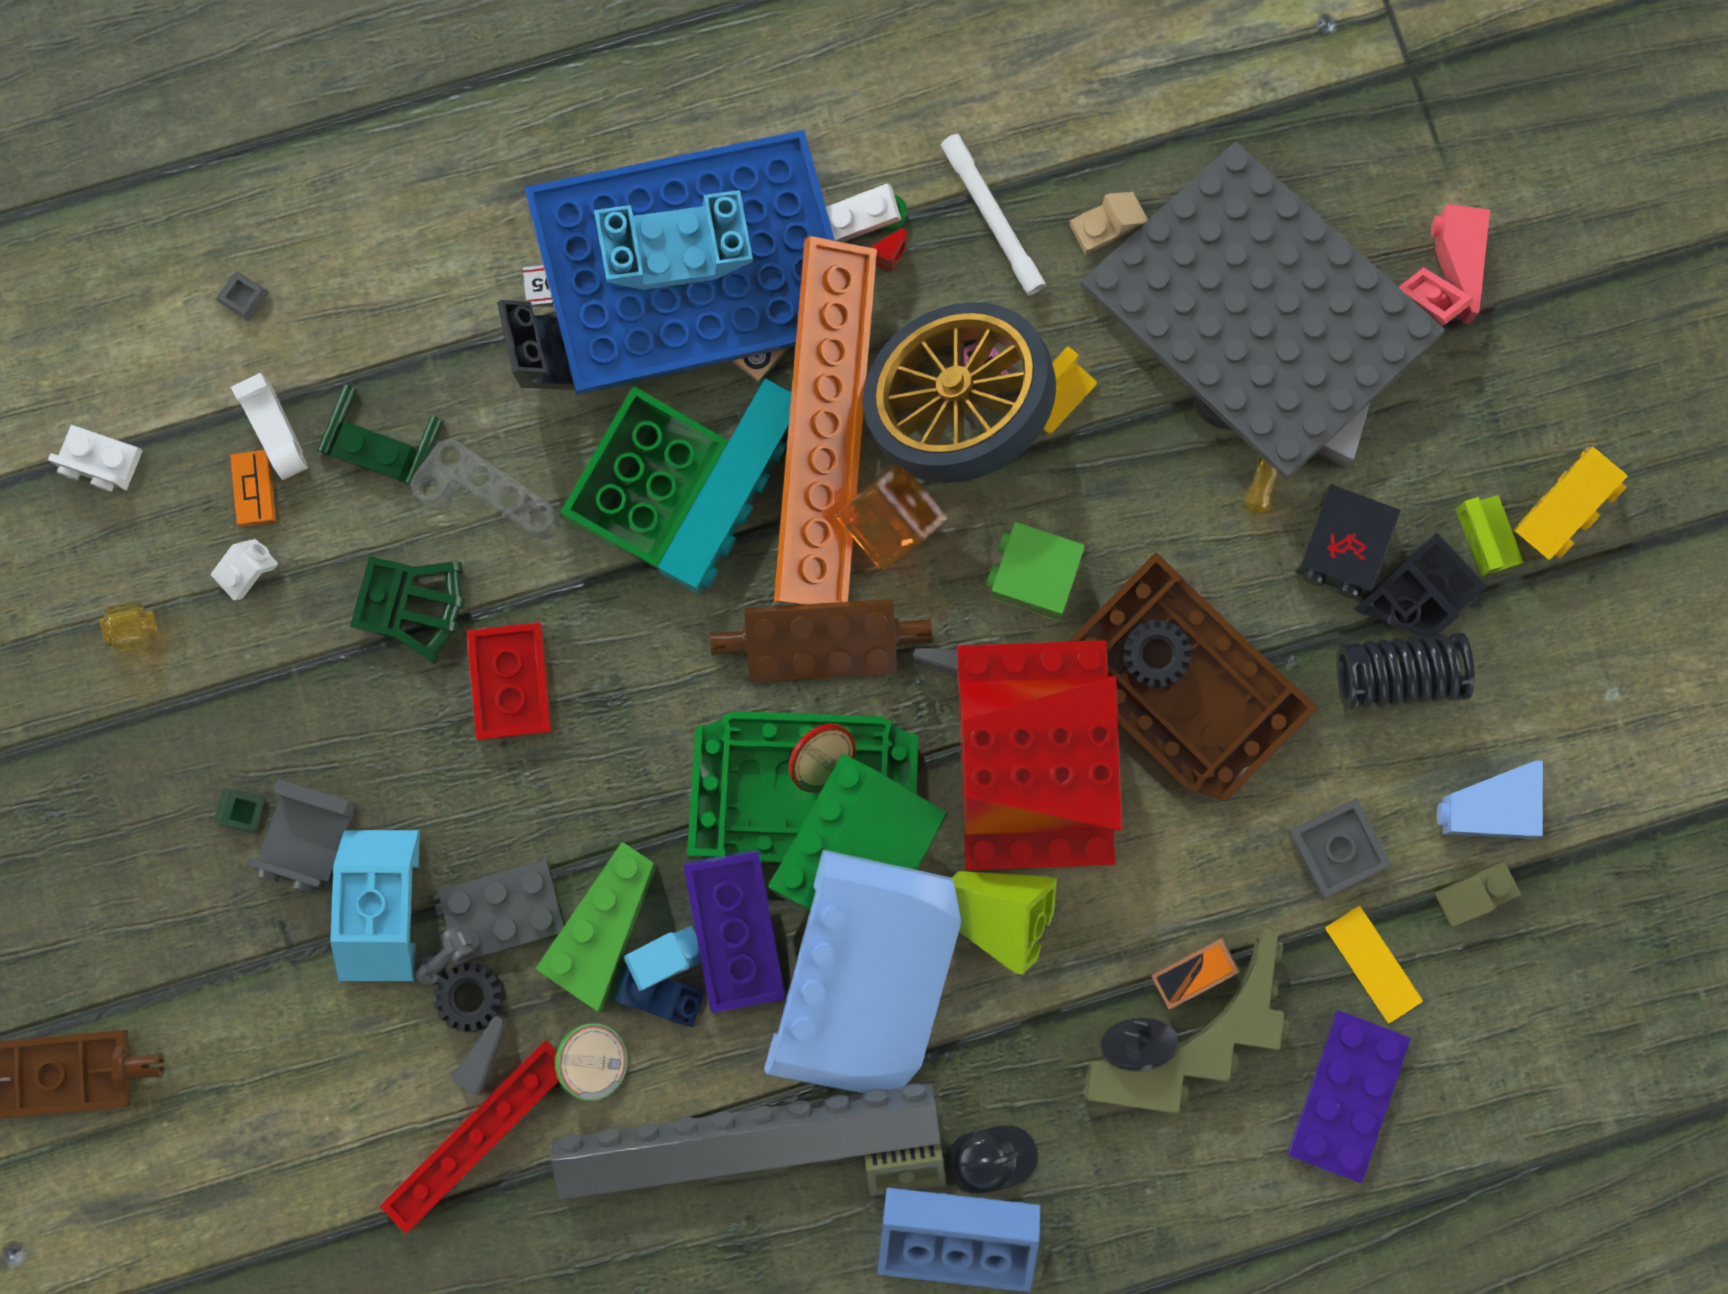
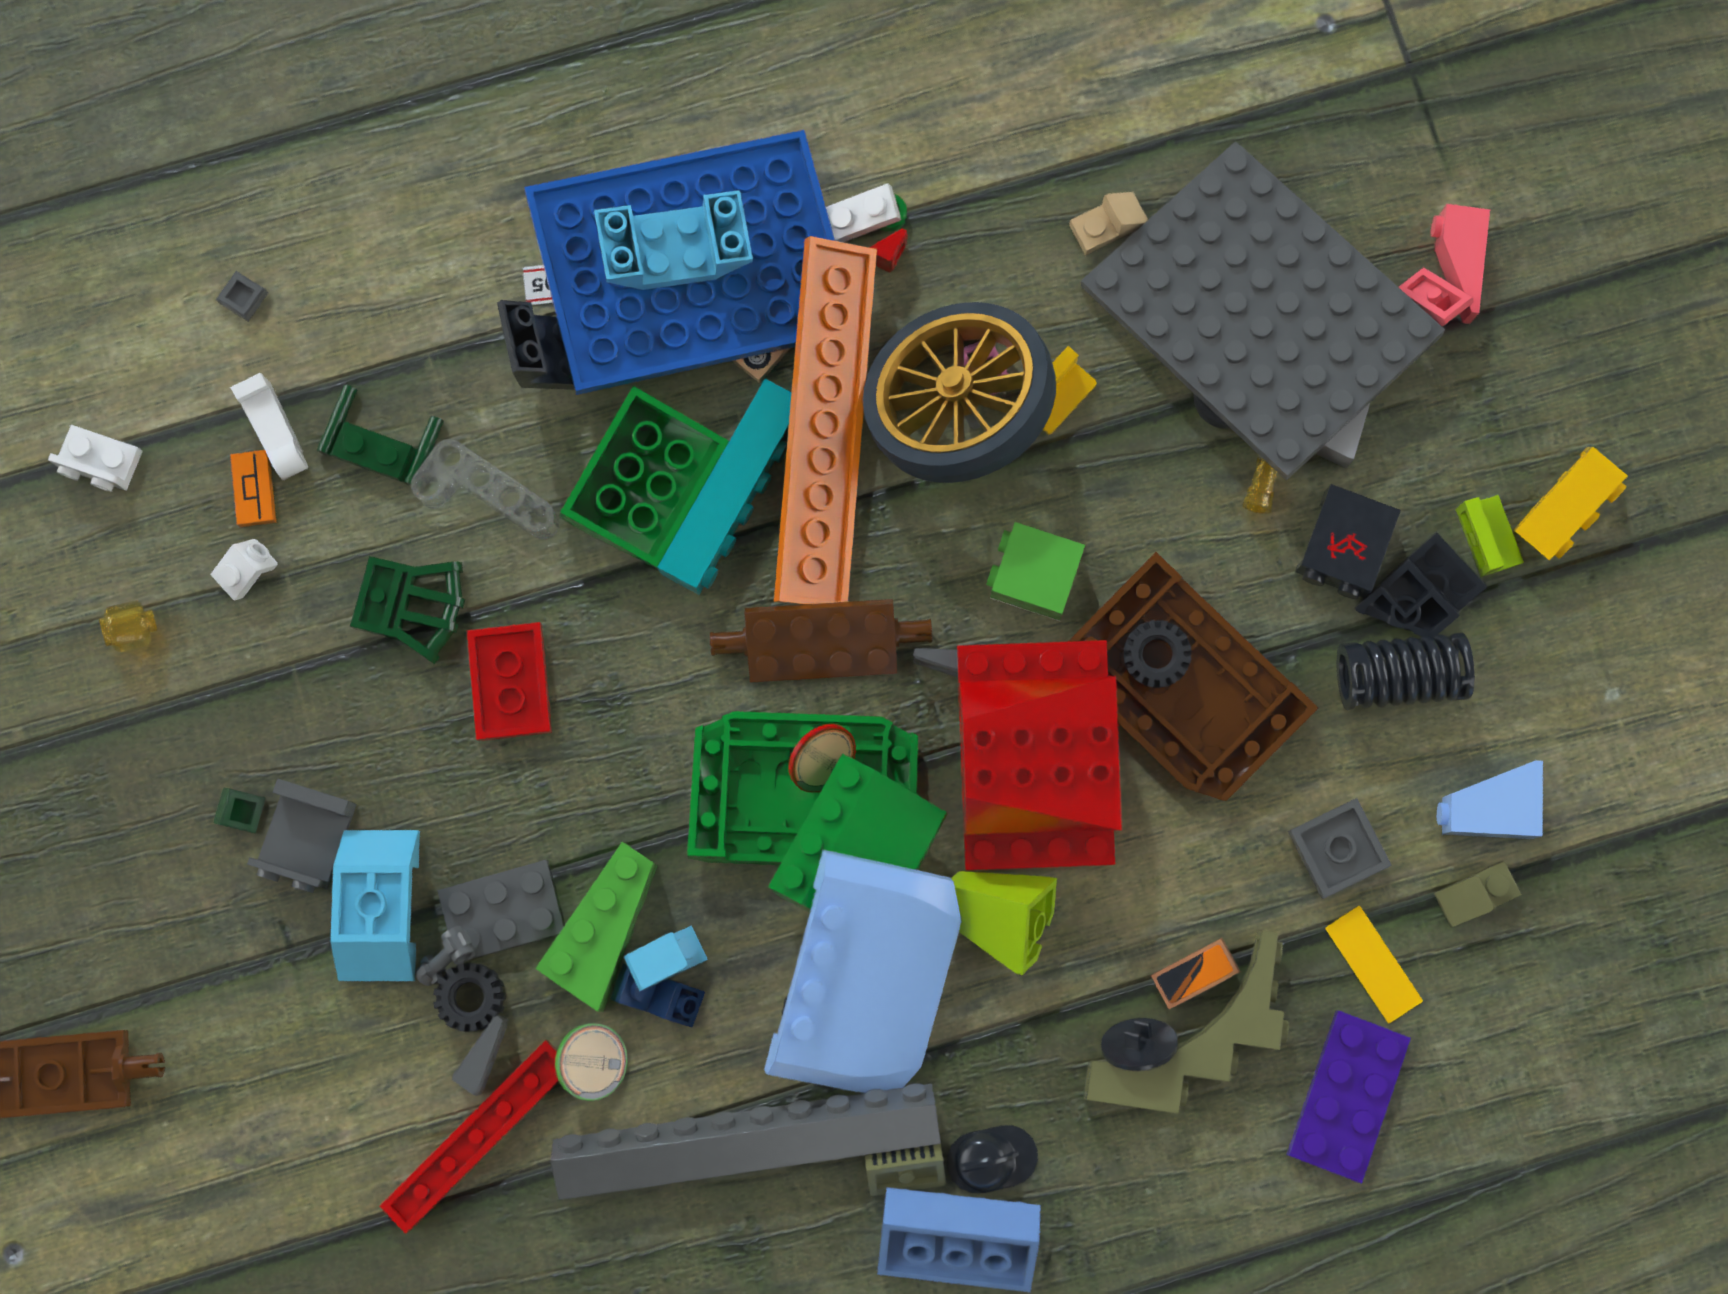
(734, 931): dark purple plate -> none
(891, 516): clear orange slope -> none
(1021, 263): white piece -> none

